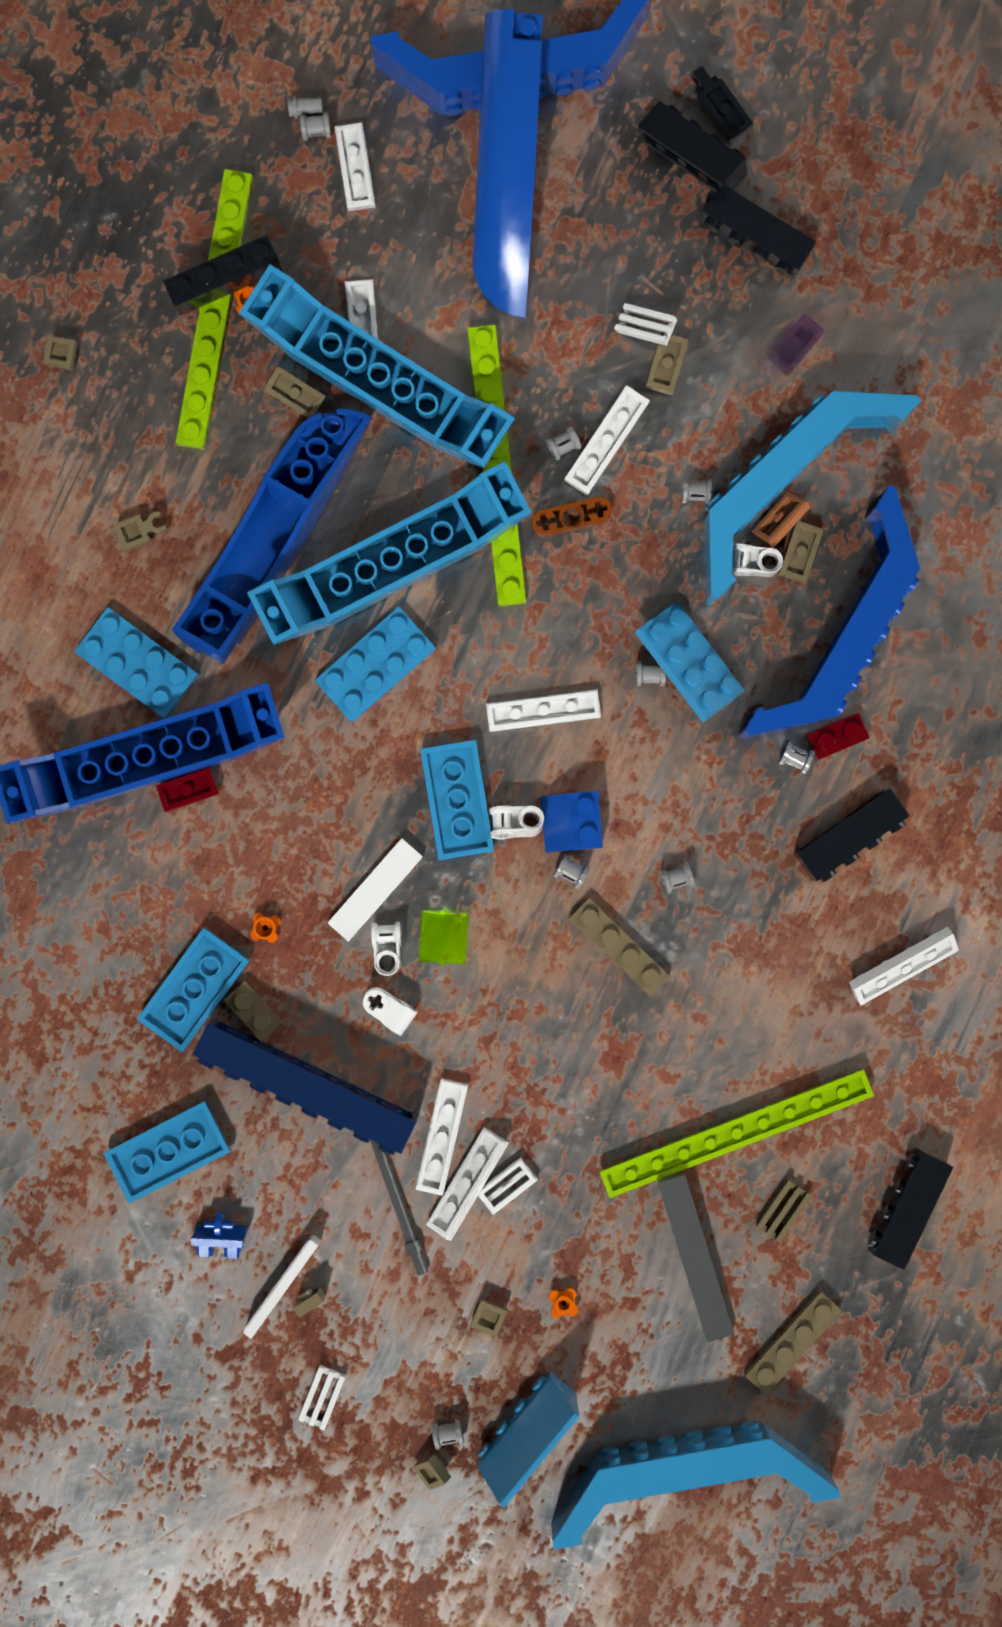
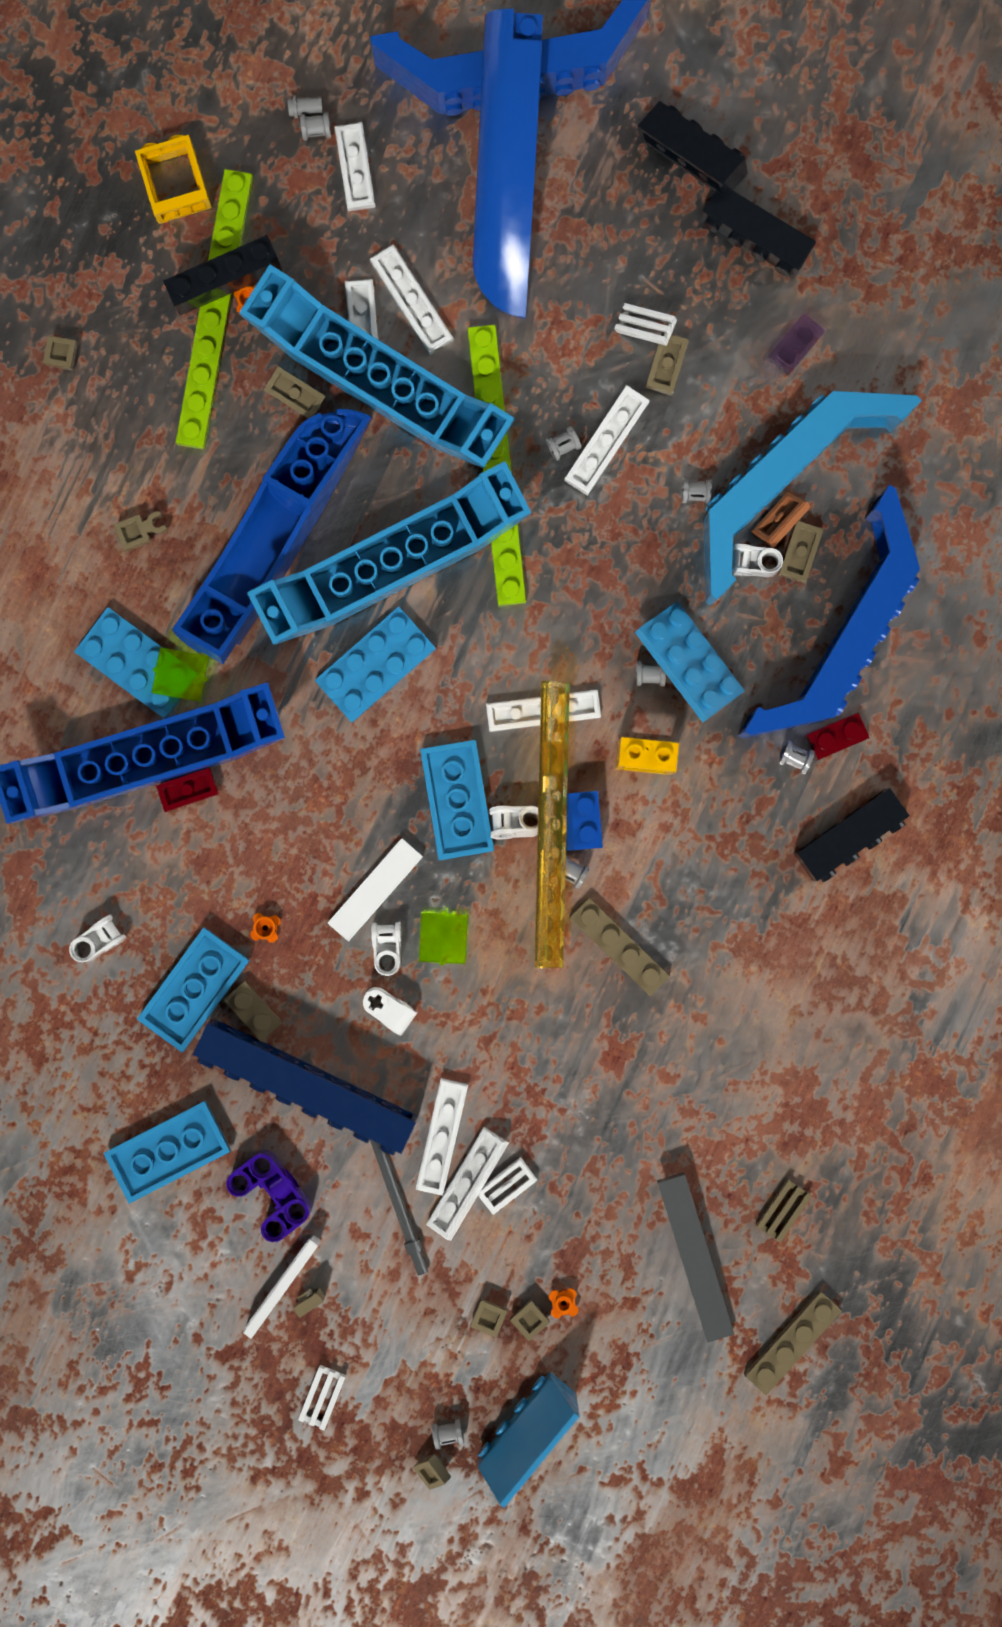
(97, 939): none -> white piece
(180, 205): none -> yellow window
(180, 674): none -> clear neon green piece
(219, 1234): blue hips -> none
(280, 1187): none -> dark purple beam
(411, 299): none -> white tile
(529, 1320): none -> dark tan plate
(552, 824): none -> clear yellow plate
(593, 518): dark orange beam -> none
(634, 756): none -> yellow window
(677, 877): light grey bush -> none
(684, 1465): dark azure slope -> none
(721, 105): black hinge -> none
(736, 1133): lime plate -> none
(904, 966): white plate -> none
(909, 1209): black brick -> none

